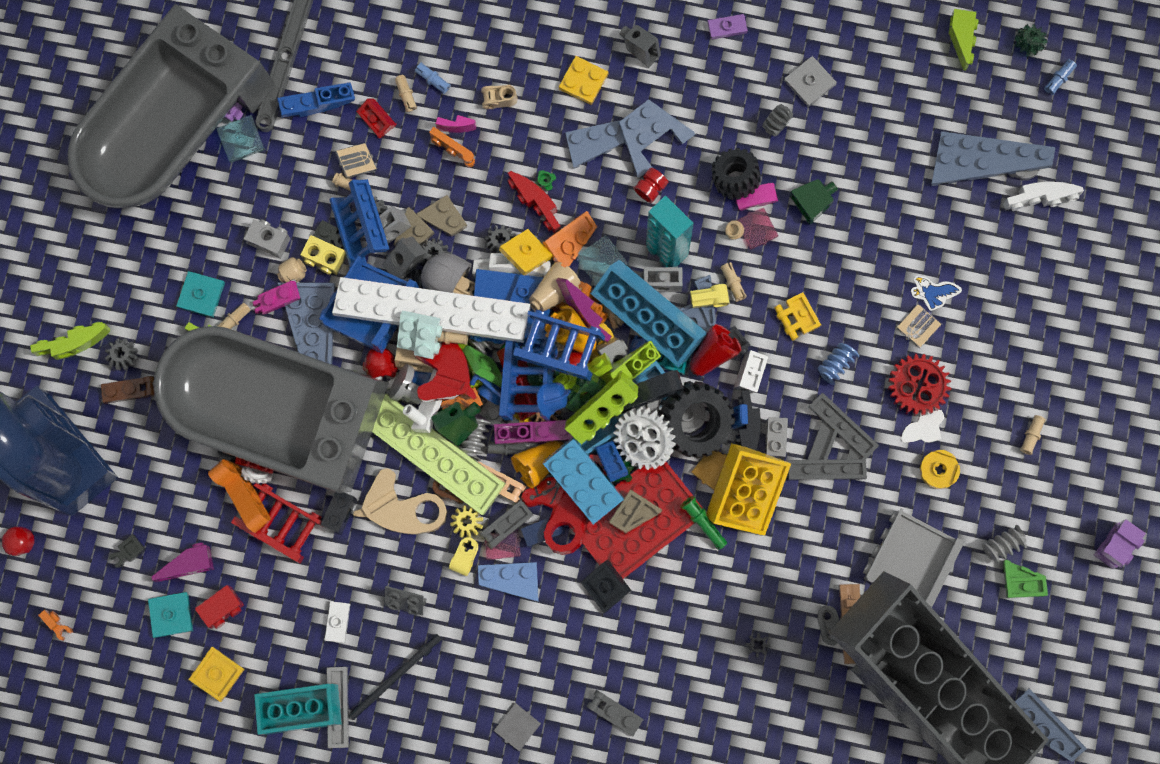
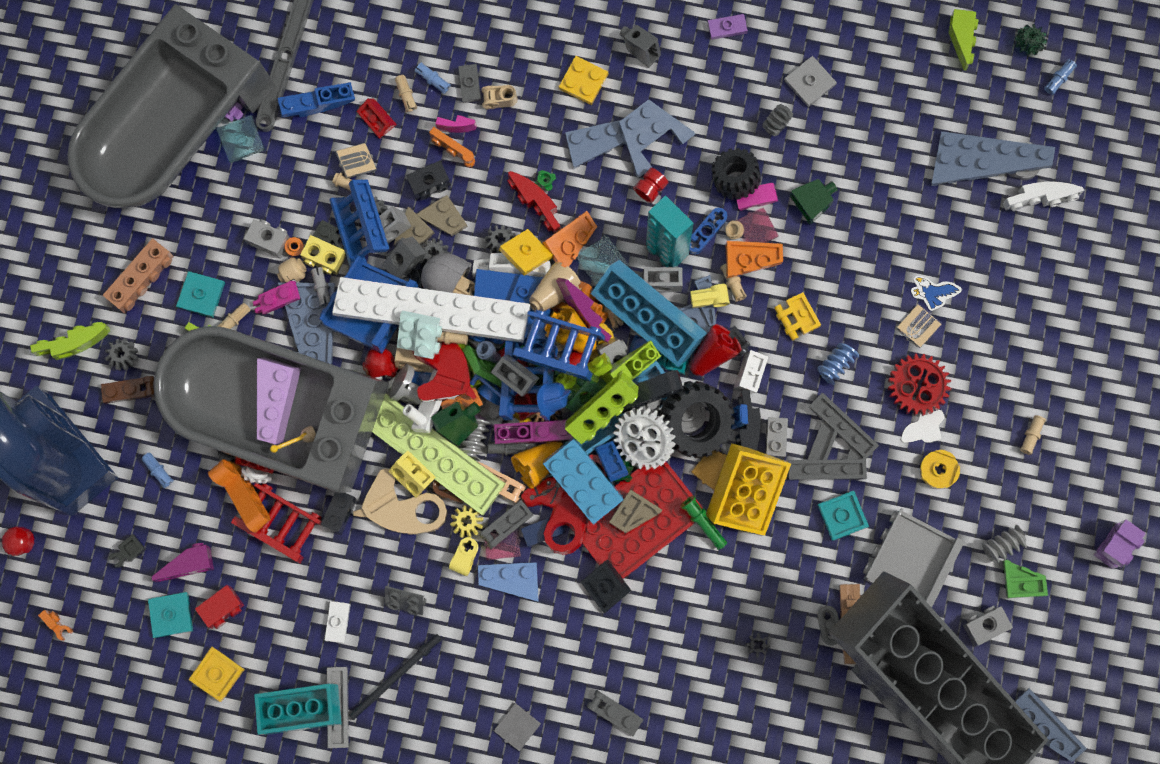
(138, 276): none -> nougat brick
(157, 470): none -> medium blue axle
(275, 398): none -> lavender wedge
(289, 250): none -> orange plate
(307, 435): none -> hinge
(321, 286): none -> light grey pin
(411, 474): none -> light yellow brick
(433, 171): none -> black brick
(469, 83): none -> dark grey plate
(487, 351): none -> sand blue cone
(515, 375): none -> dark grey brick
(711, 217): none -> blue beam
(751, 257): none -> orange wing
(843, 515): none -> teal plate
(999, 625): none -> light grey brick

